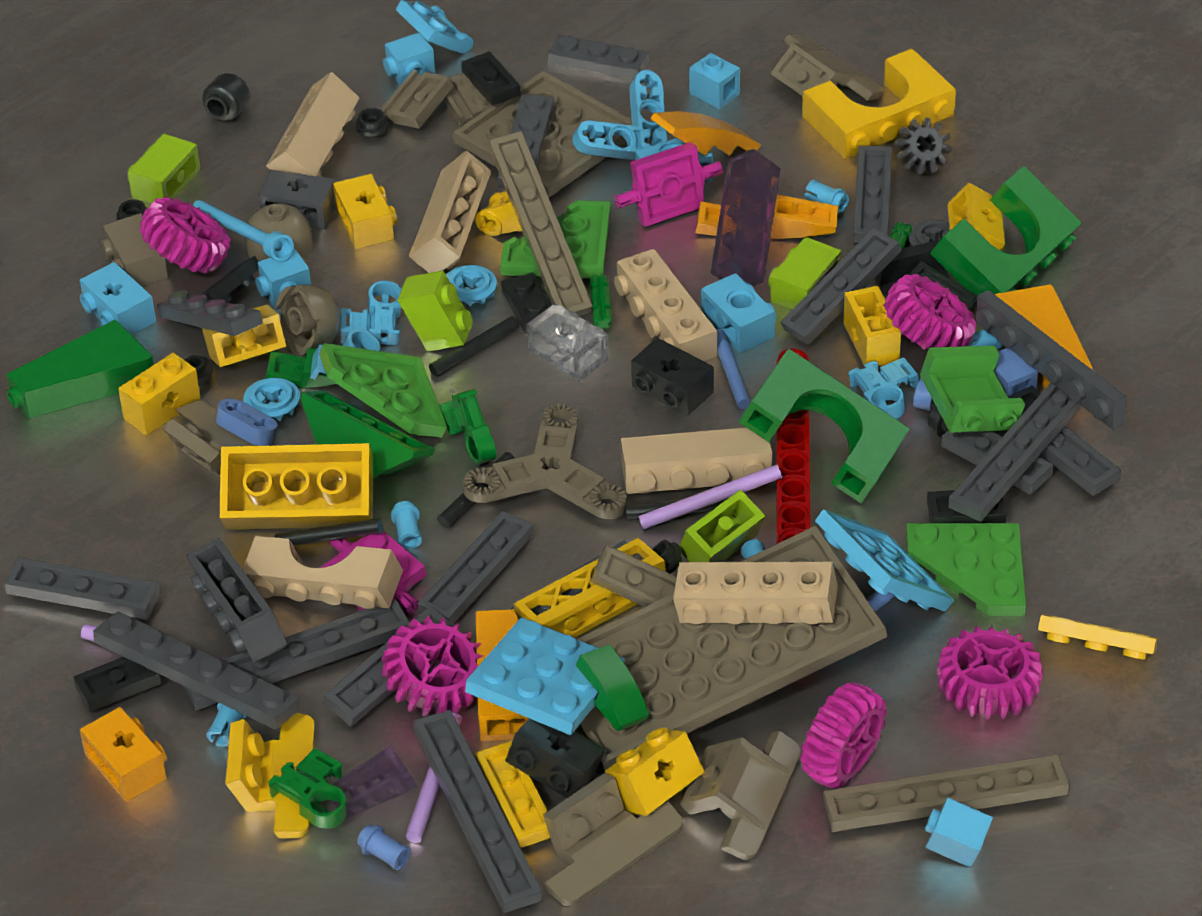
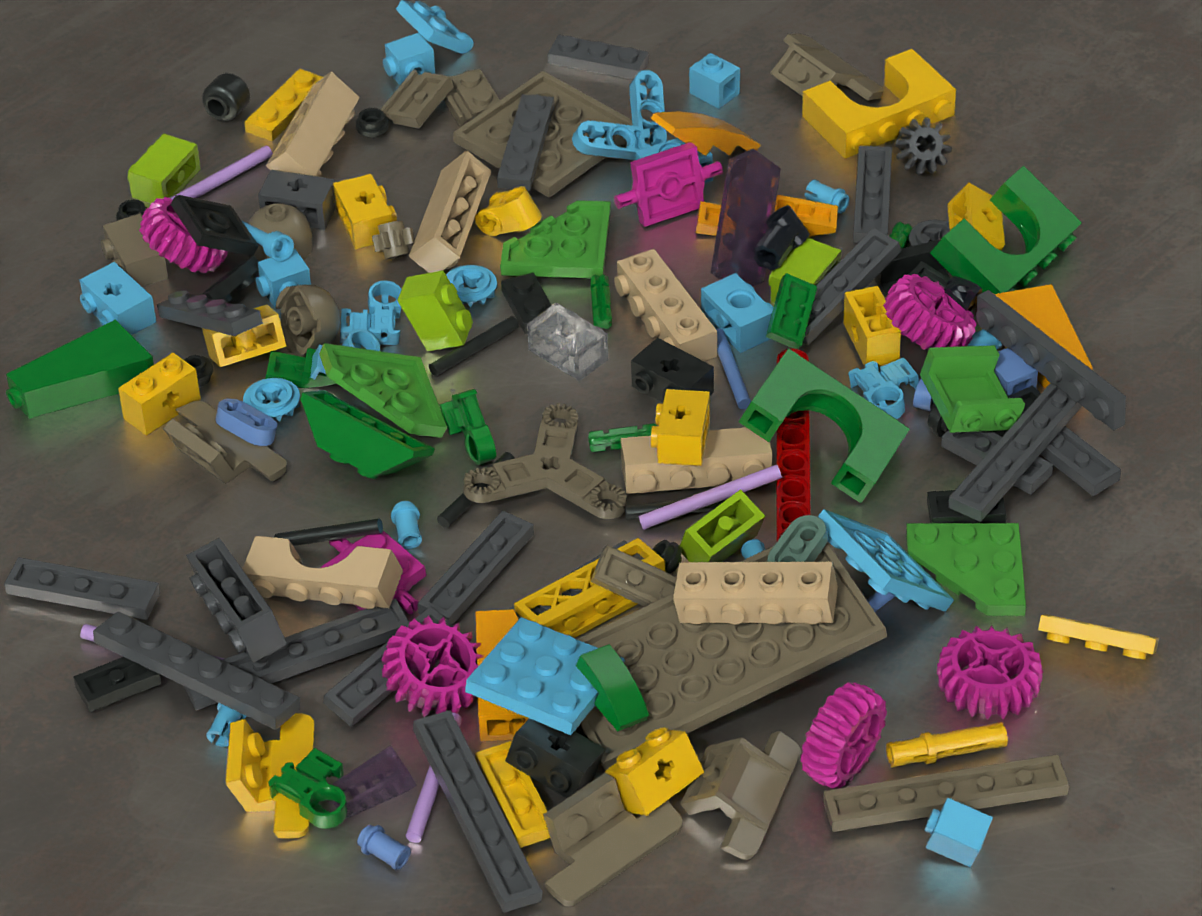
(124, 753): light orange brick -> none
(214, 225): none -> pearl dark grey plate
(227, 173): none -> lavender bar
(281, 107): none -> yellow plate
(295, 486): yellow brick -> none
(393, 240): none -> dark tan gear
(491, 78): pearl dark grey plate -> none
(539, 223): dark tan plate -> none
(599, 440): none -> green axle
(682, 427): none -> yellow brick
(783, 235): none -> black piece
(791, 311): none -> green plate
(792, 543): none -> sand green plate
(931, 747): none -> yellow pin
(963, 292): none -> black slope

